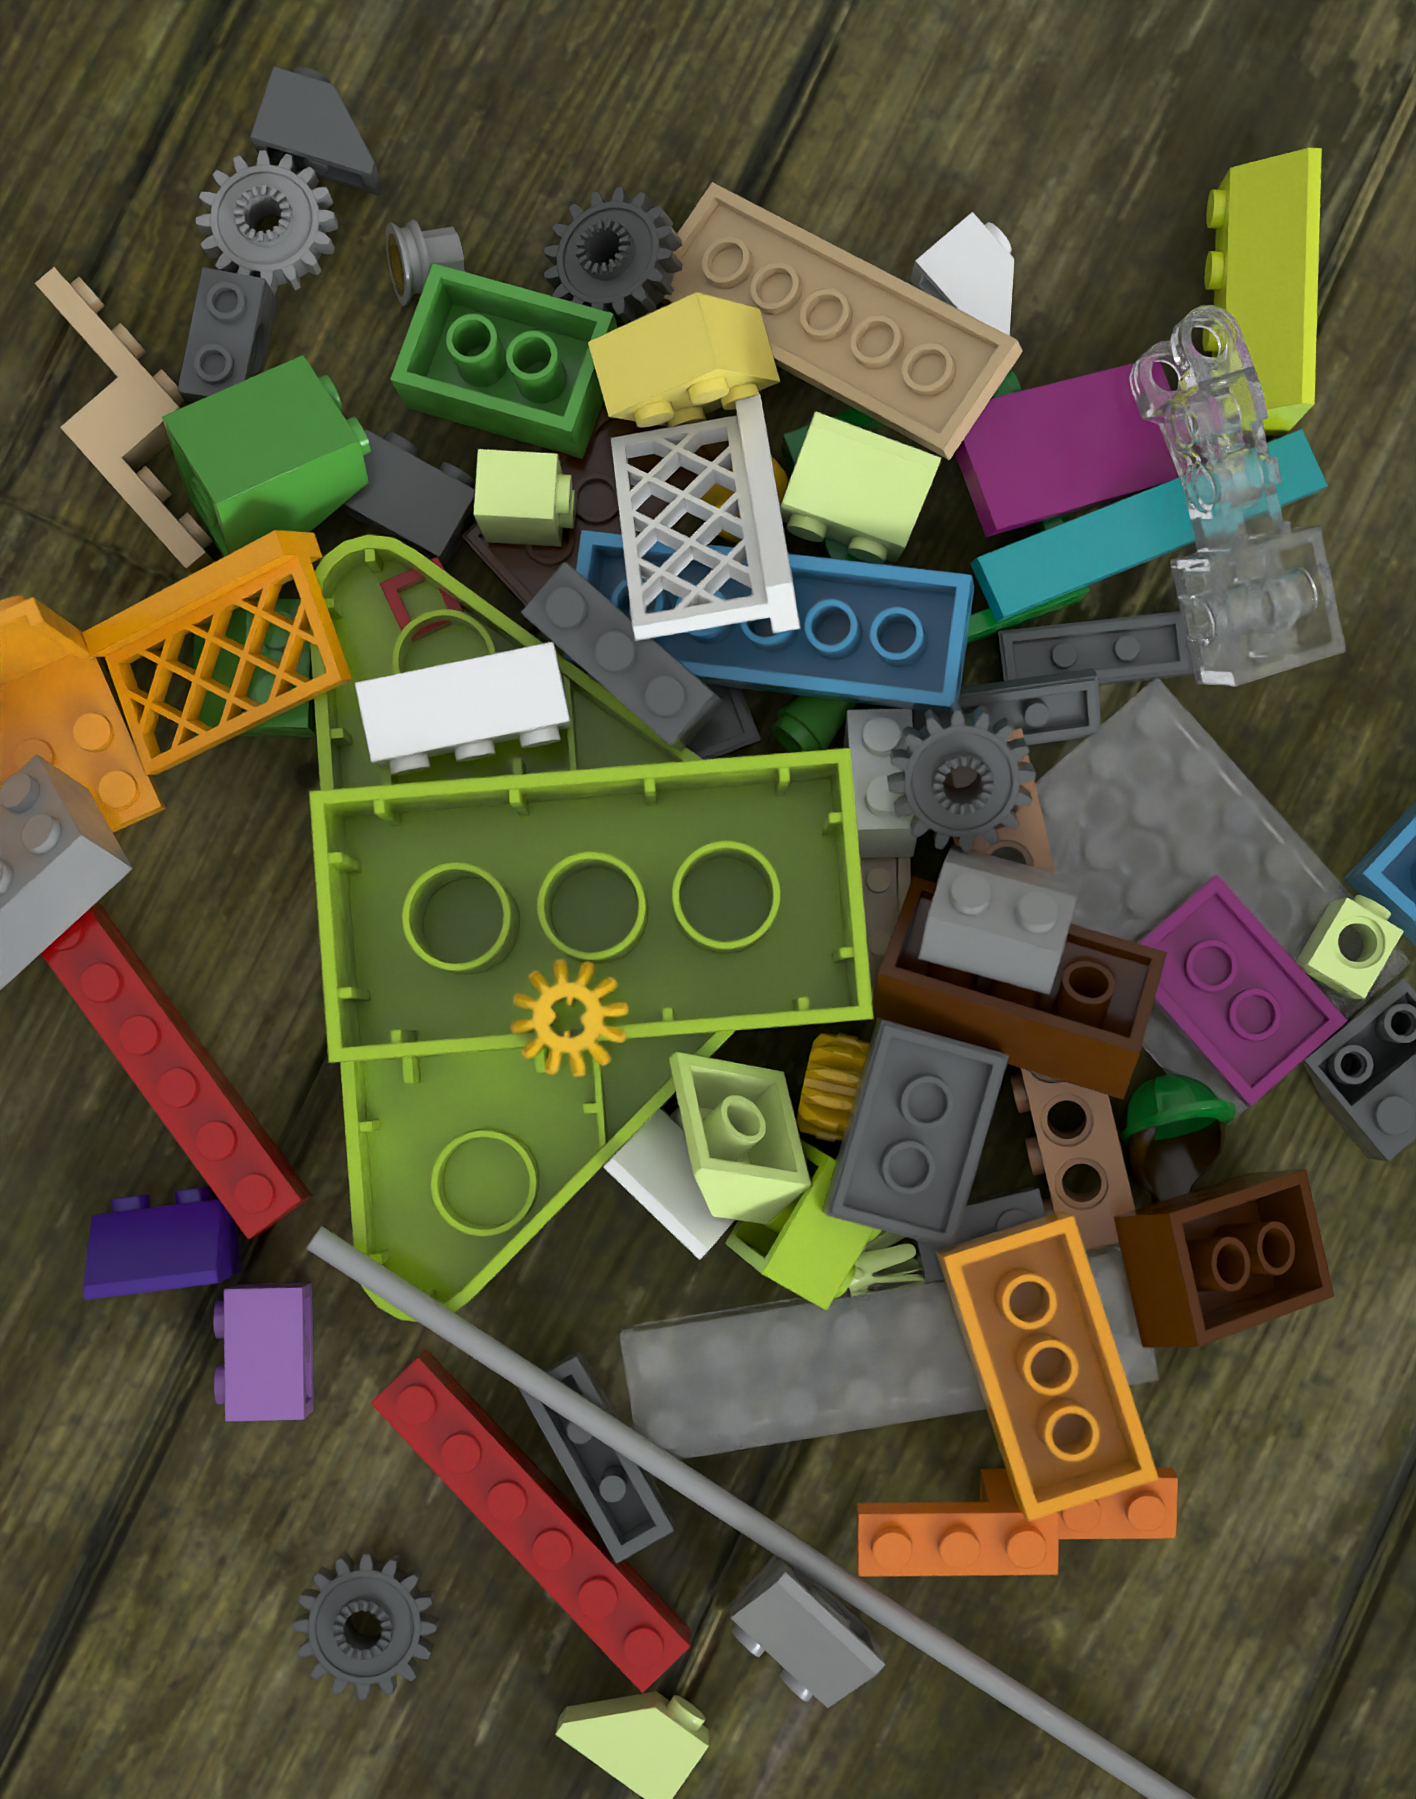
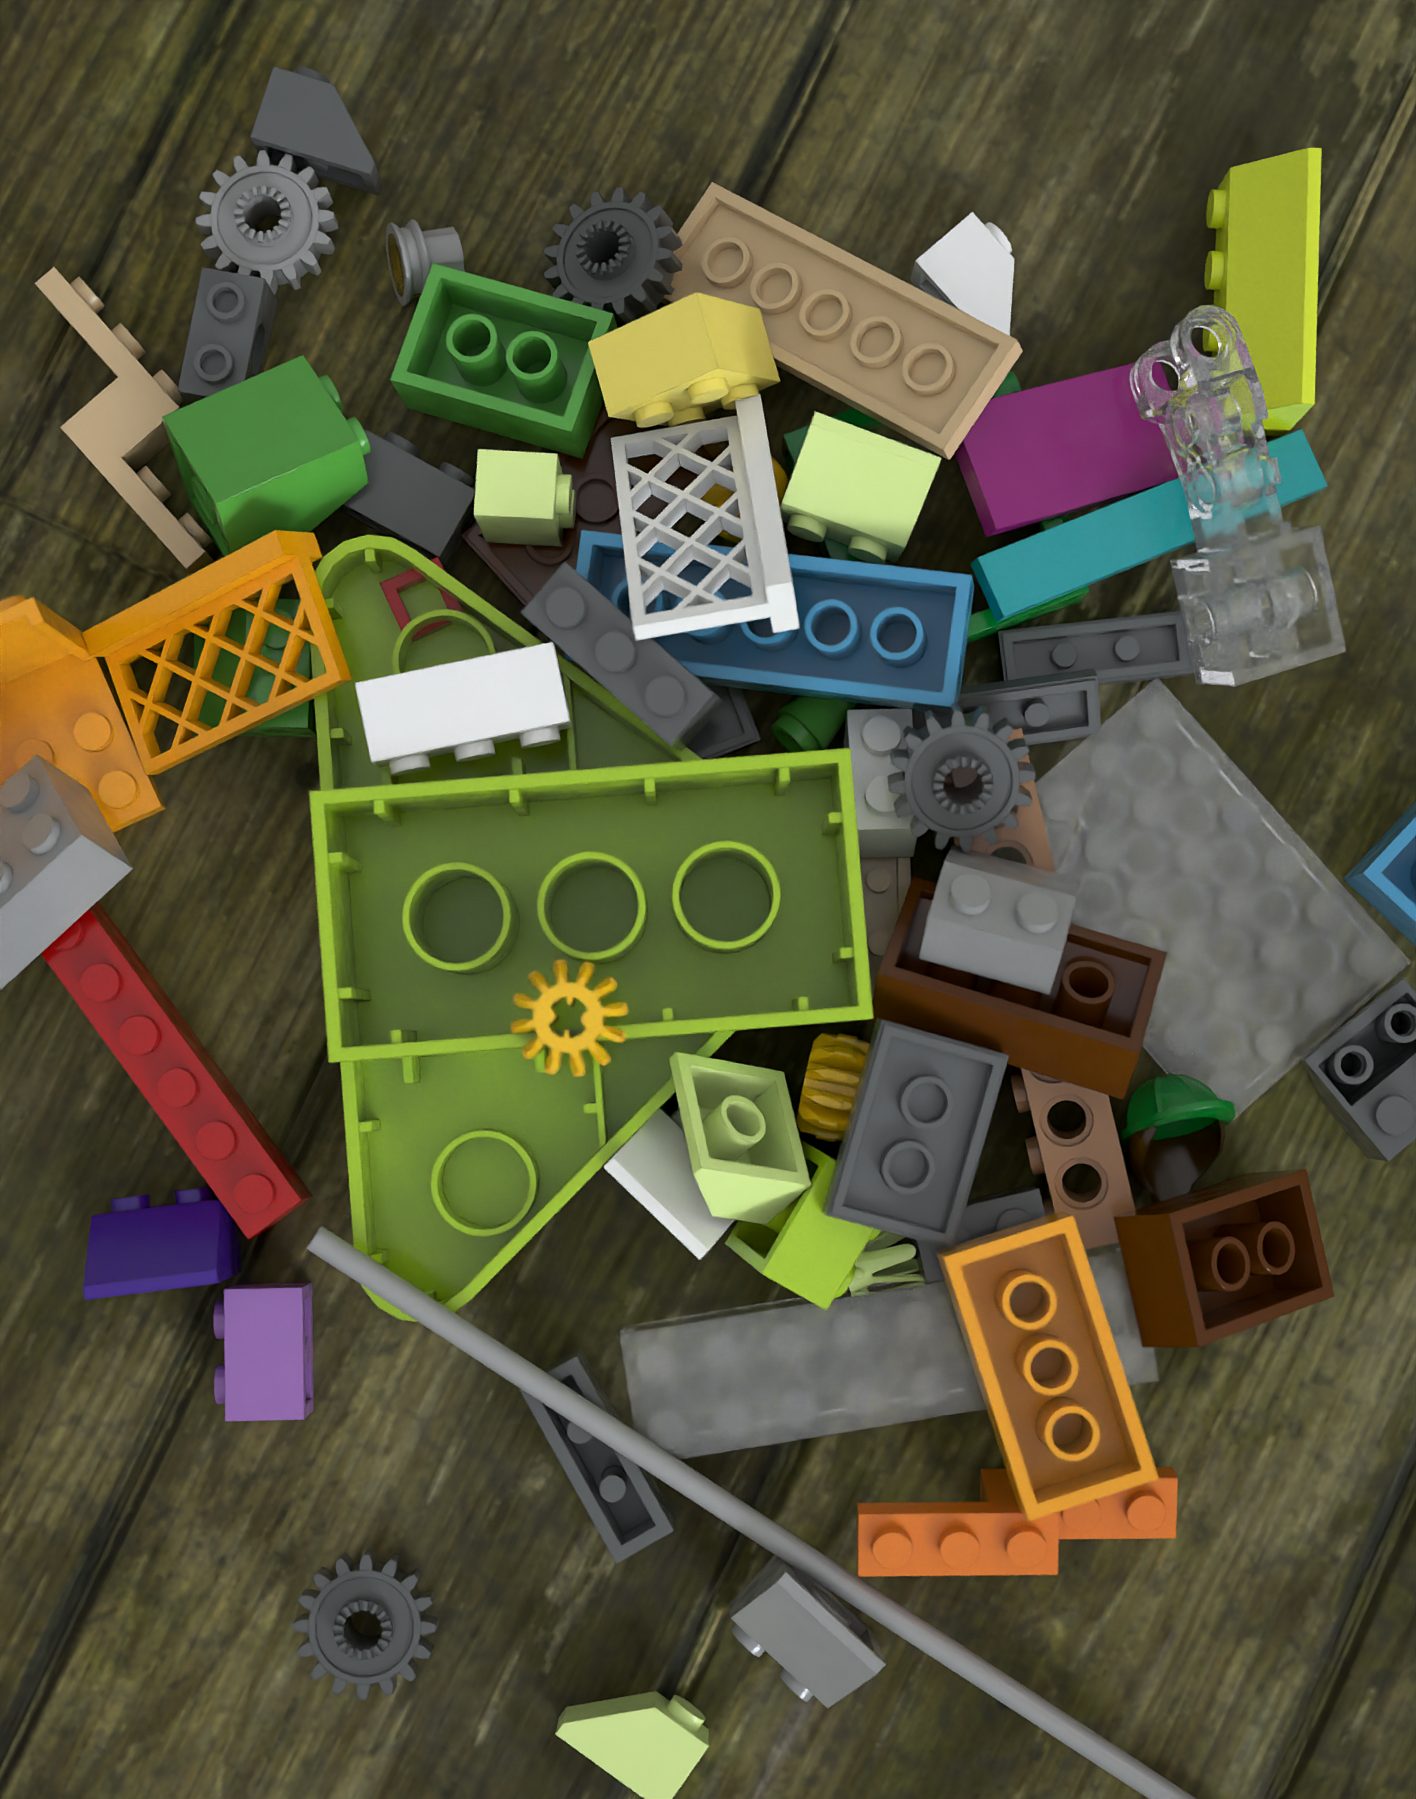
(533, 1520): red brick -> none
(1237, 992): magenta plate -> none
(1325, 962): yellowish green brick -> none

